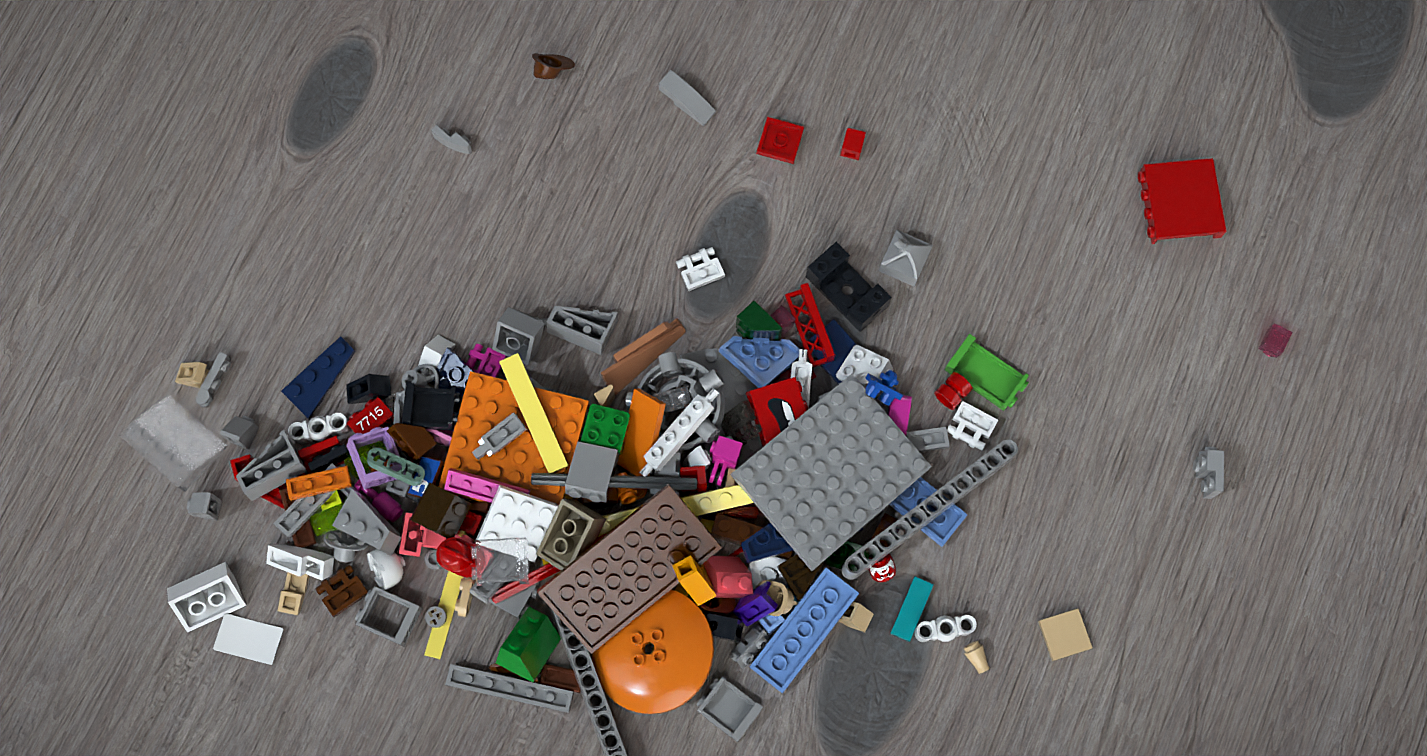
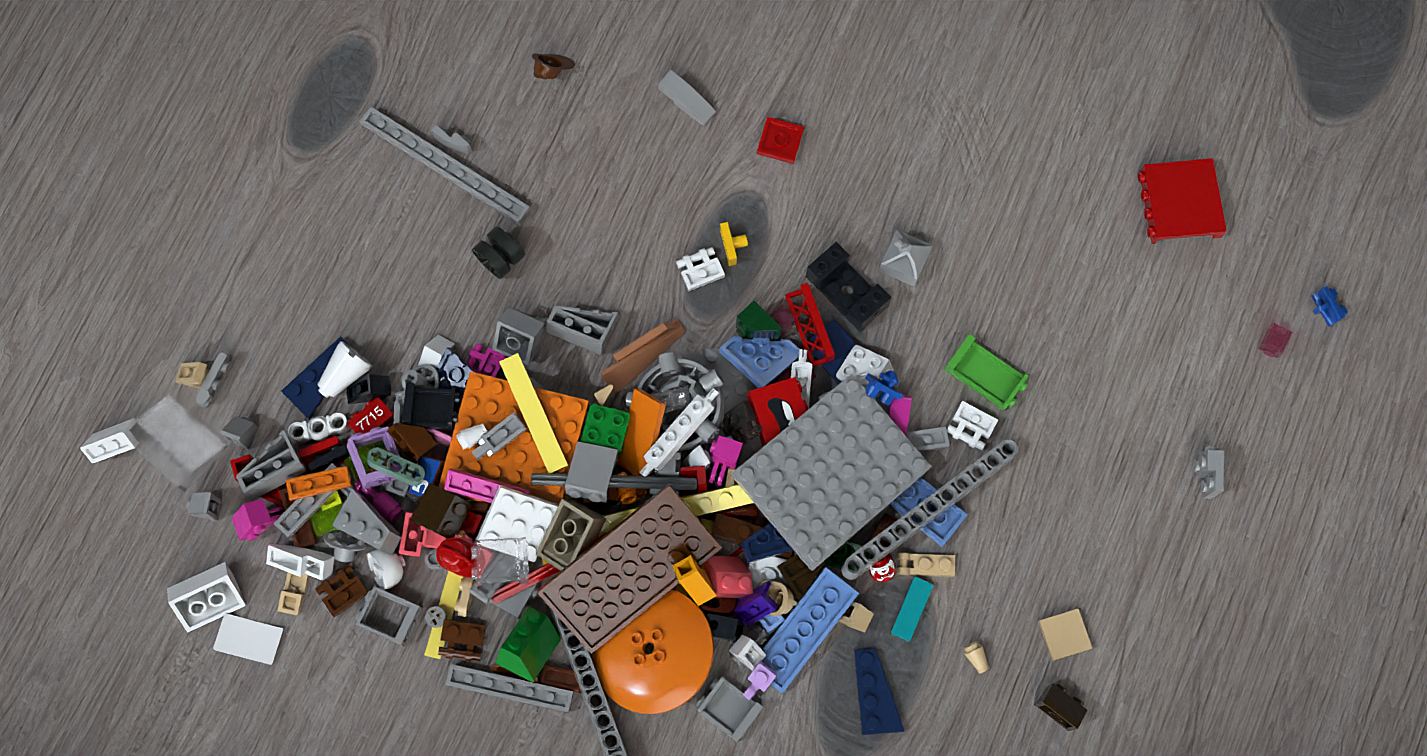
(110, 442): none -> white panel
(254, 519): none -> dark pink brick
(342, 370): none -> white cone
(445, 165): none -> light grey plate
(463, 633): none -> reddish brown plate
(470, 436): none -> white cone
(503, 248): none -> pearl dark grey wheel
(731, 243): none -> yellow tile
(747, 652): none -> white slope
(761, 679): none -> lavender plate
(853, 143): red panel -> none
(875, 699): none -> dark blue wing
(926, 565): none -> tan plate
(954, 389): red wheel -> none
(954, 624): white piece -> none
(1061, 707): none -> dark brown slope
(1328, 306): none -> blue hips

